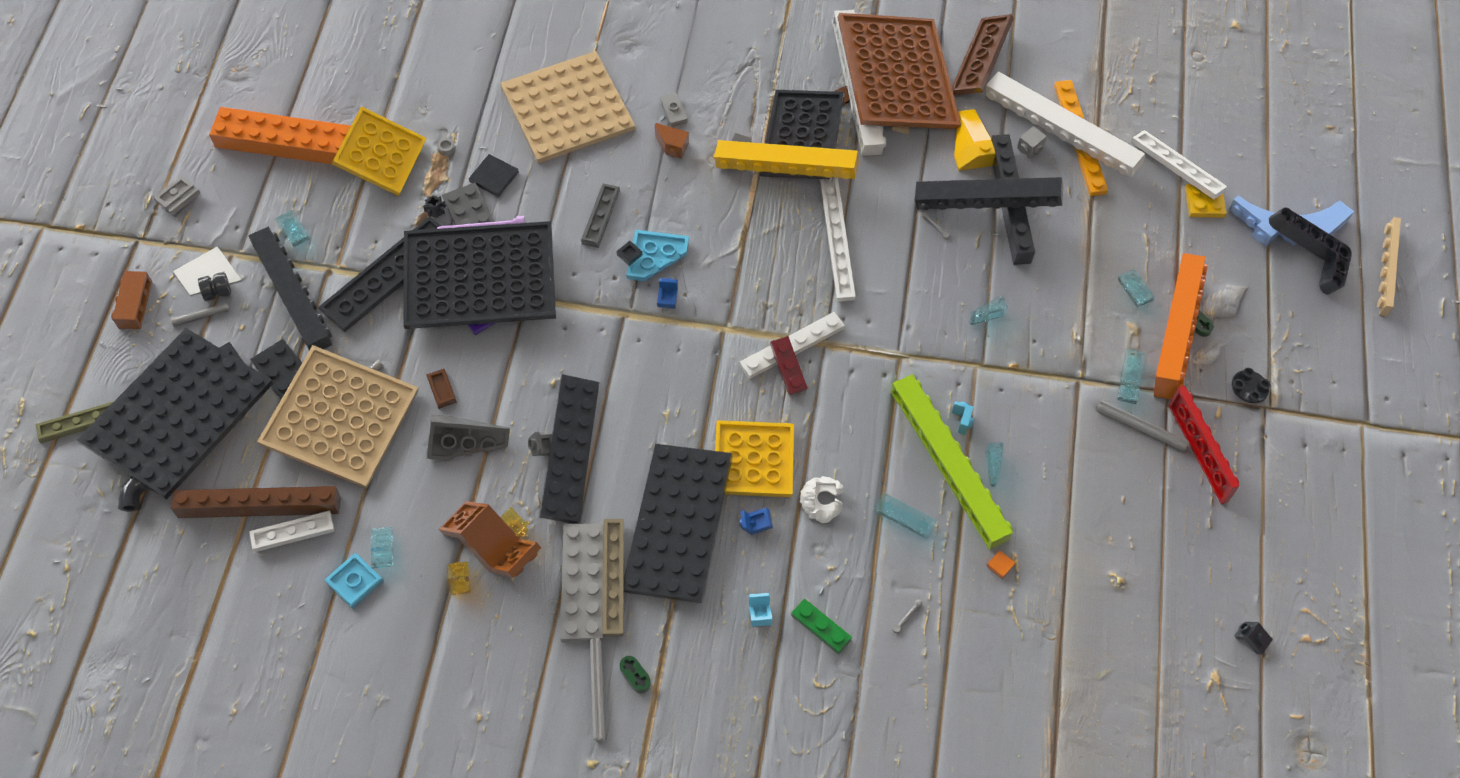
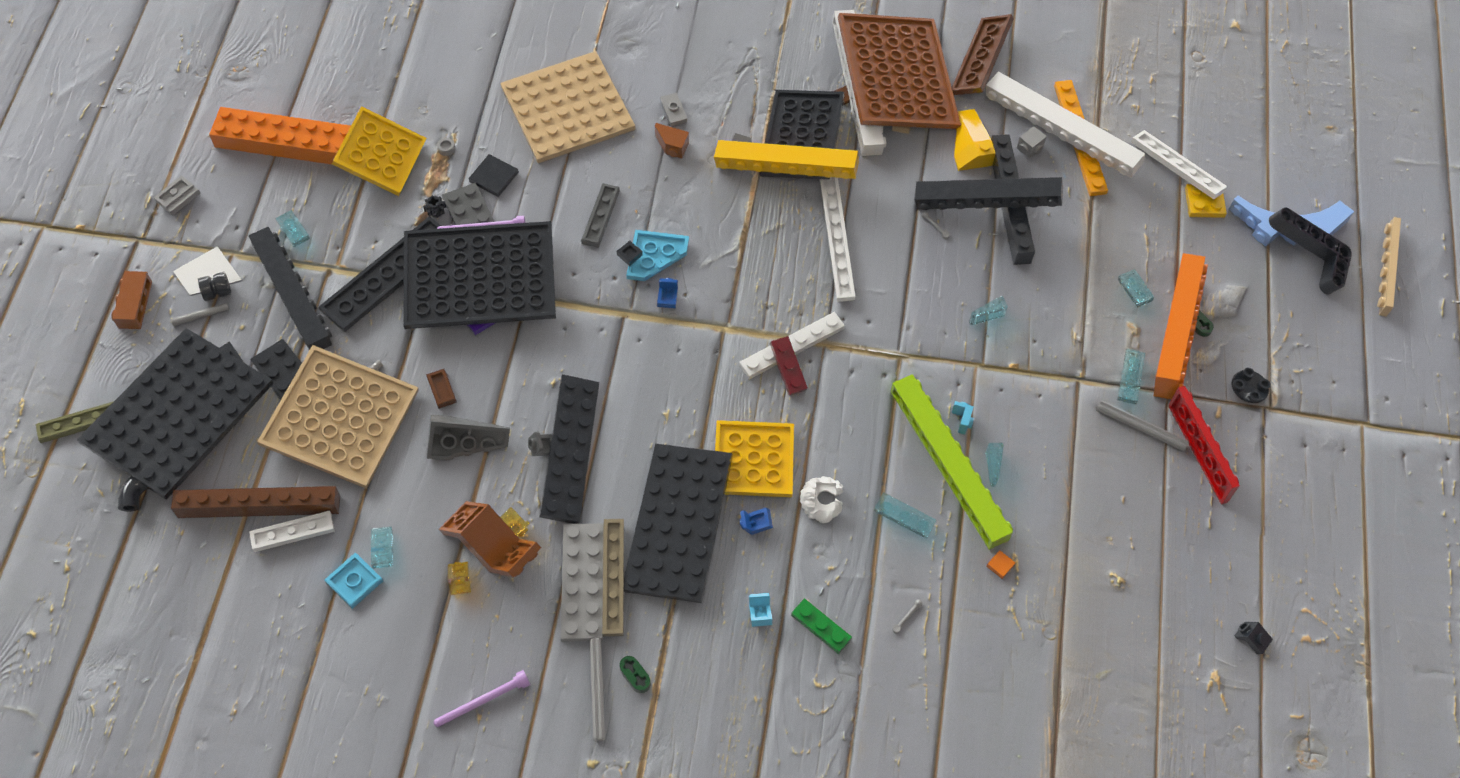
(518, 681): none -> lavender piece

